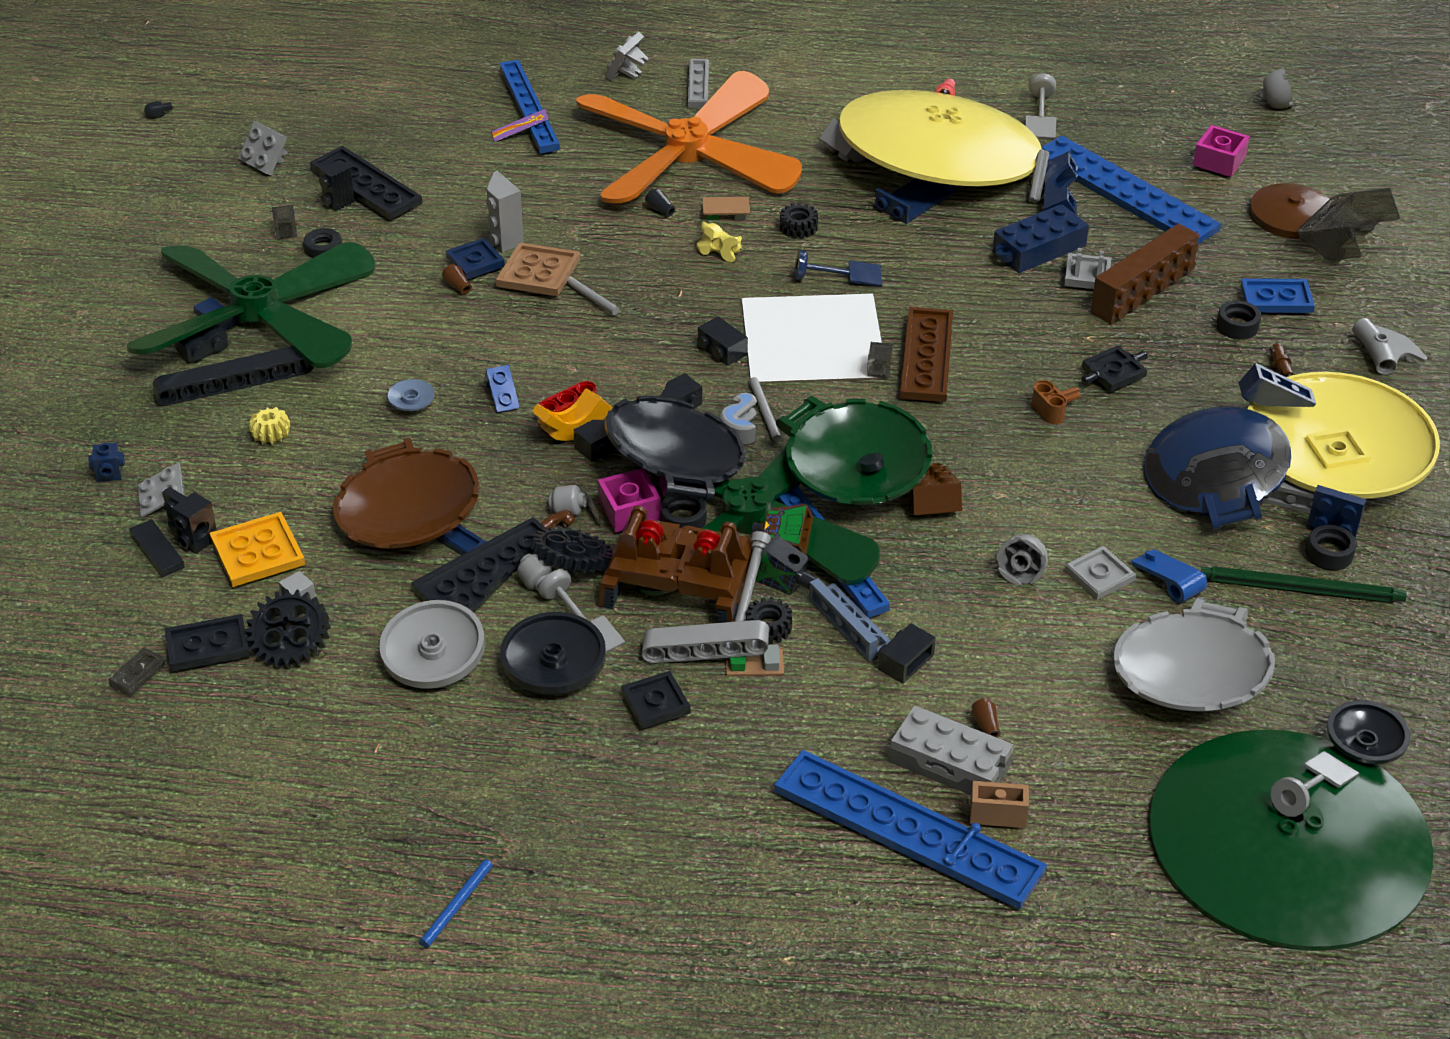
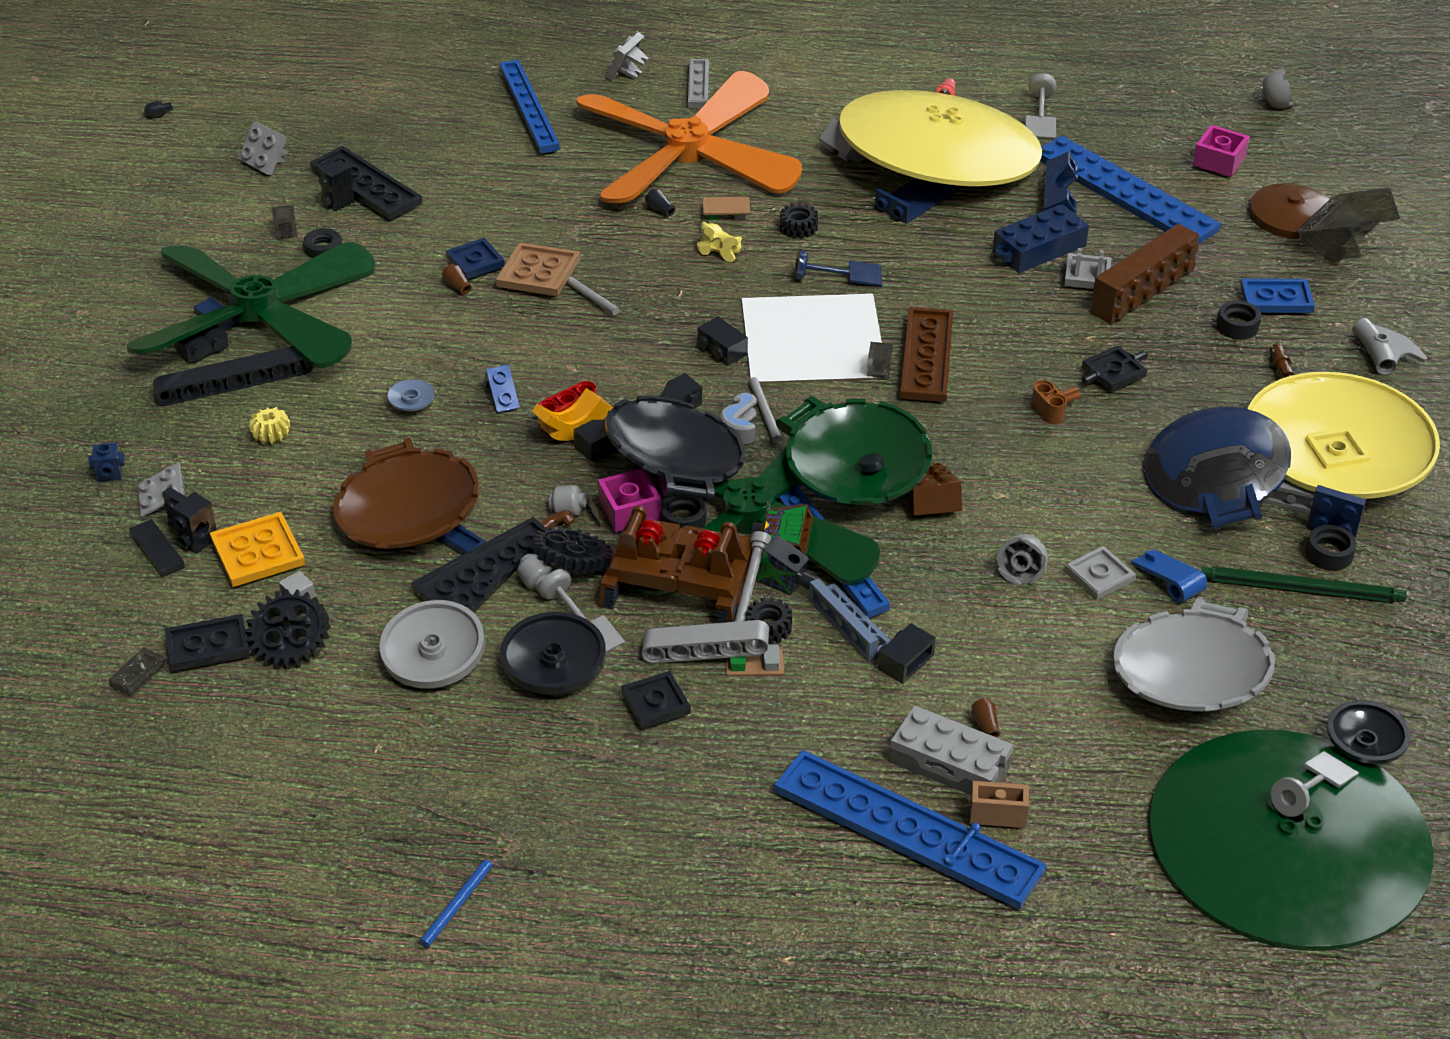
(504, 213): light grey slope -> none
(520, 125): medium lavender sticker -> none
(1038, 176): light grey axle -> none
(1272, 389): slope -> none

